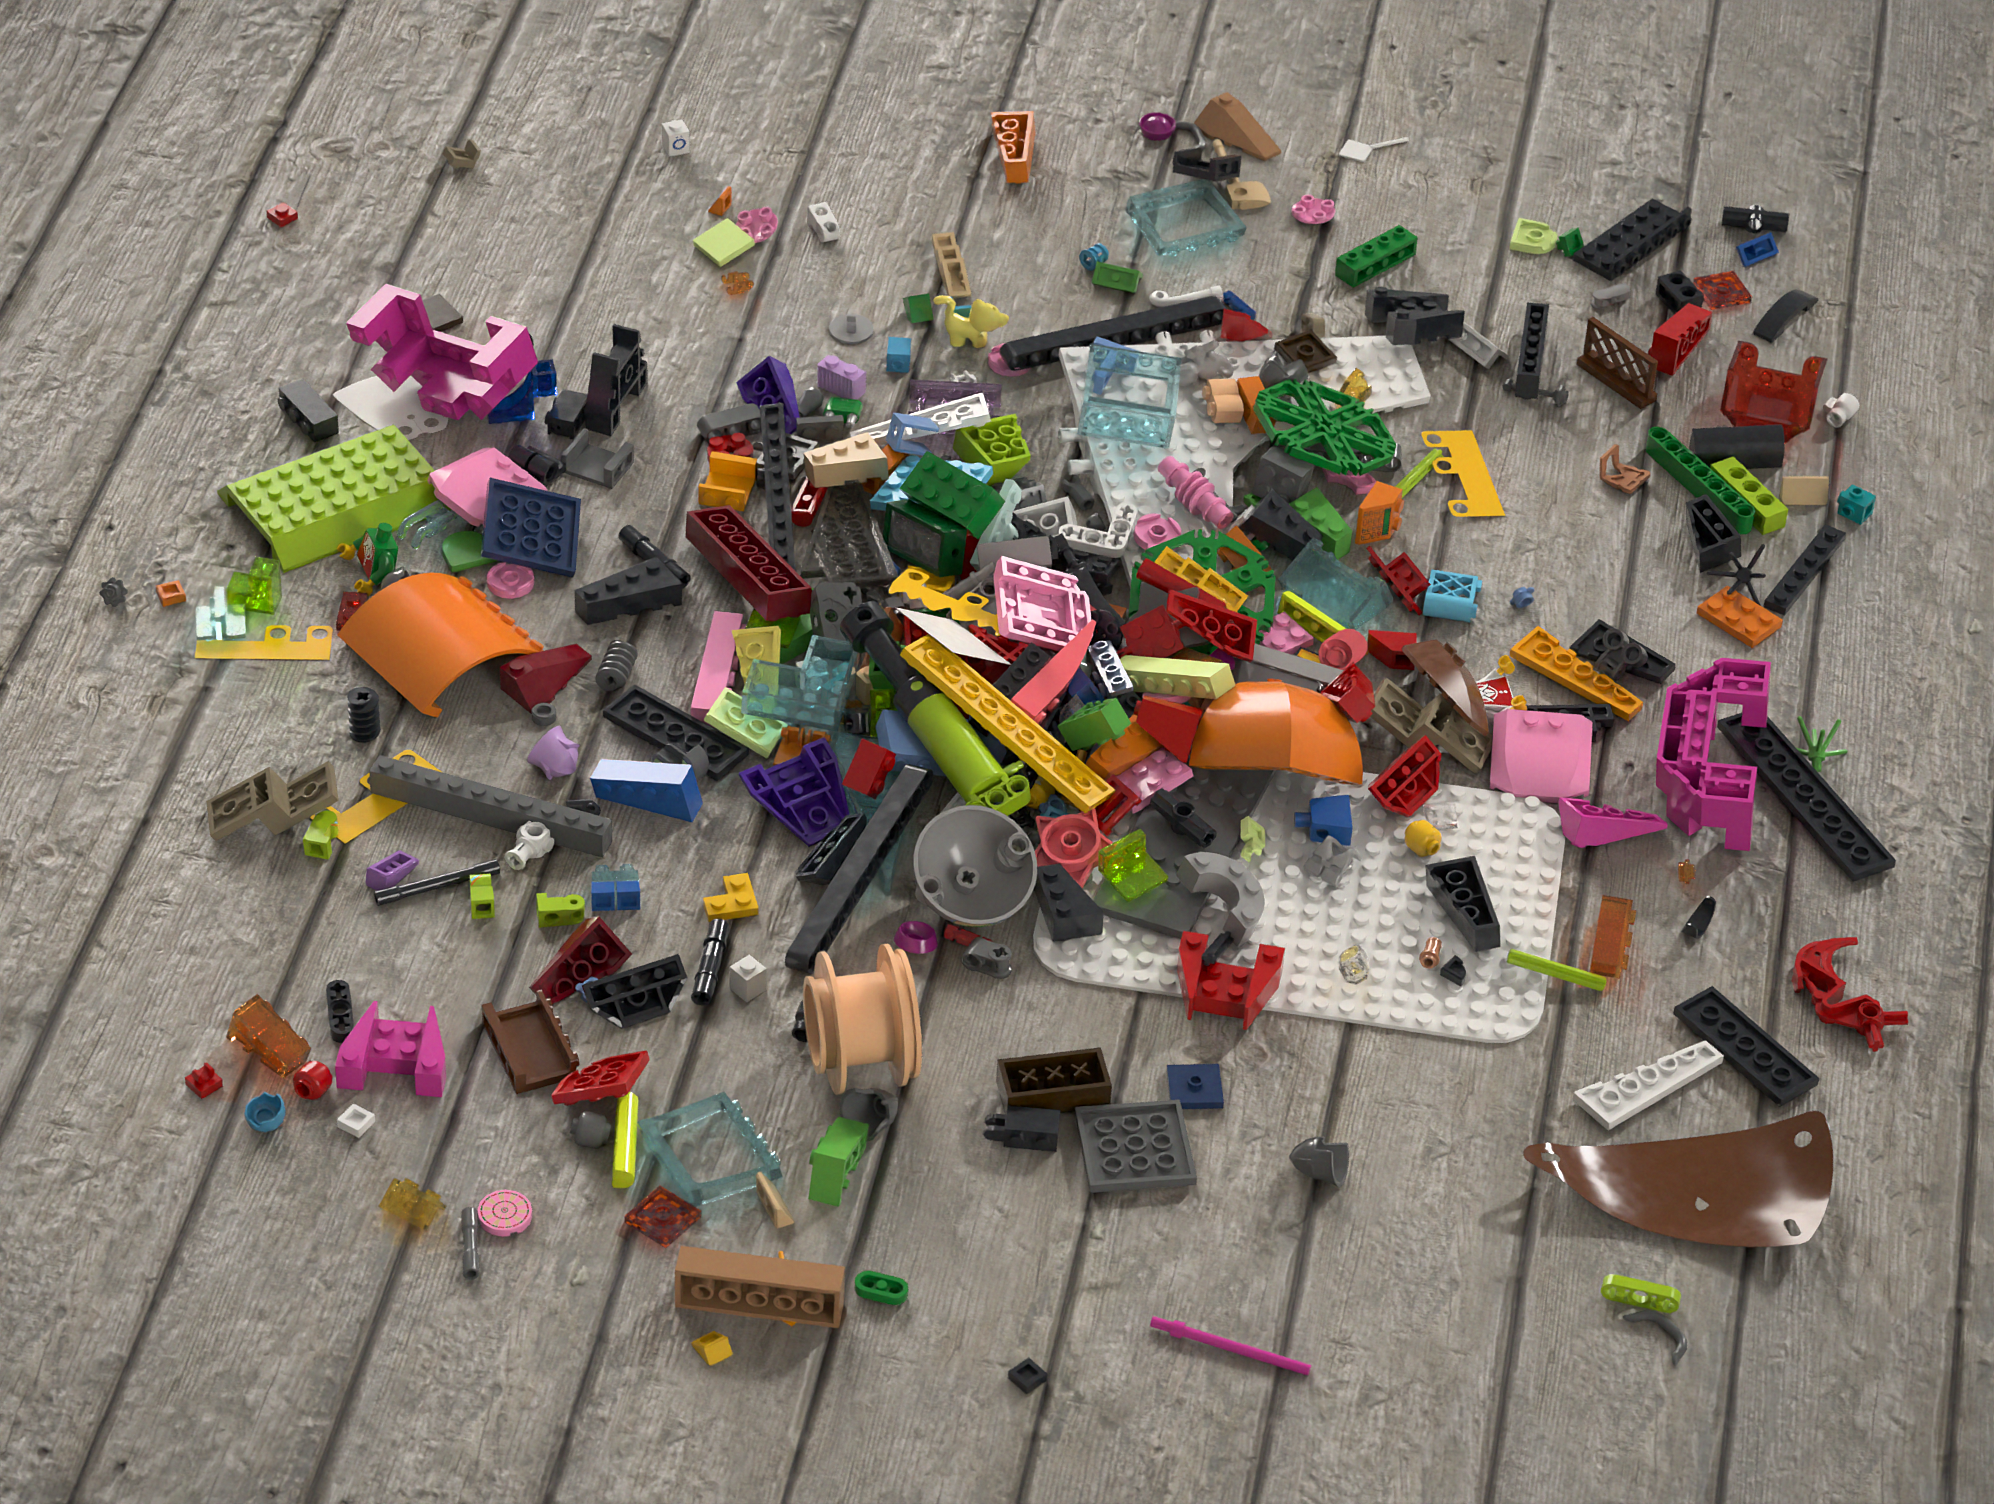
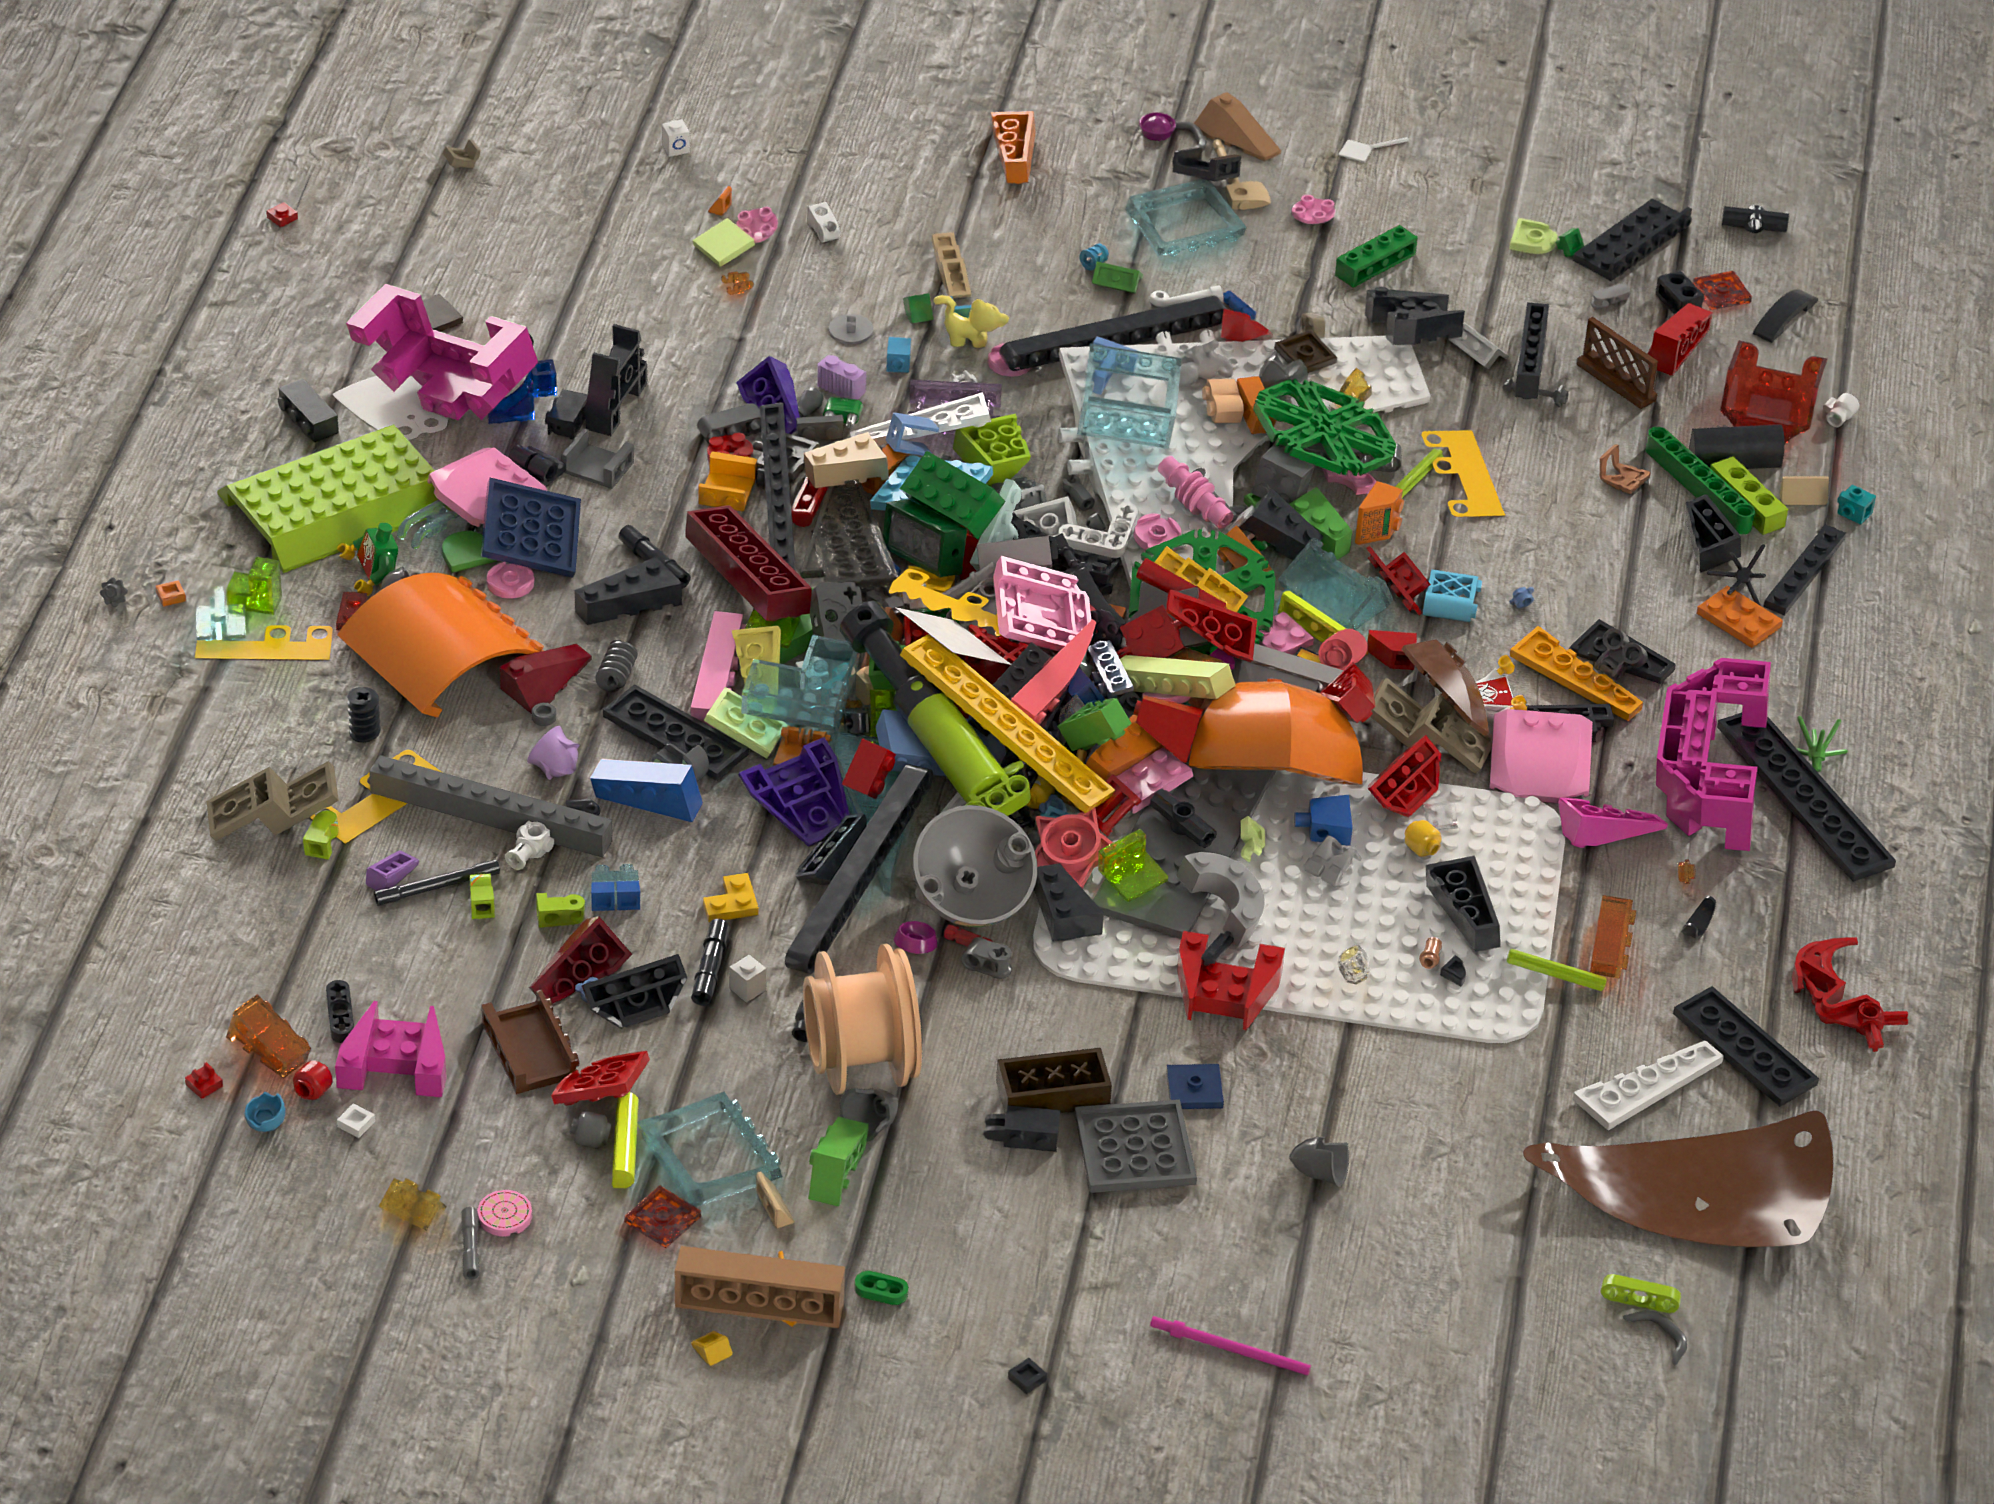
(1757, 249): blue slope -> none

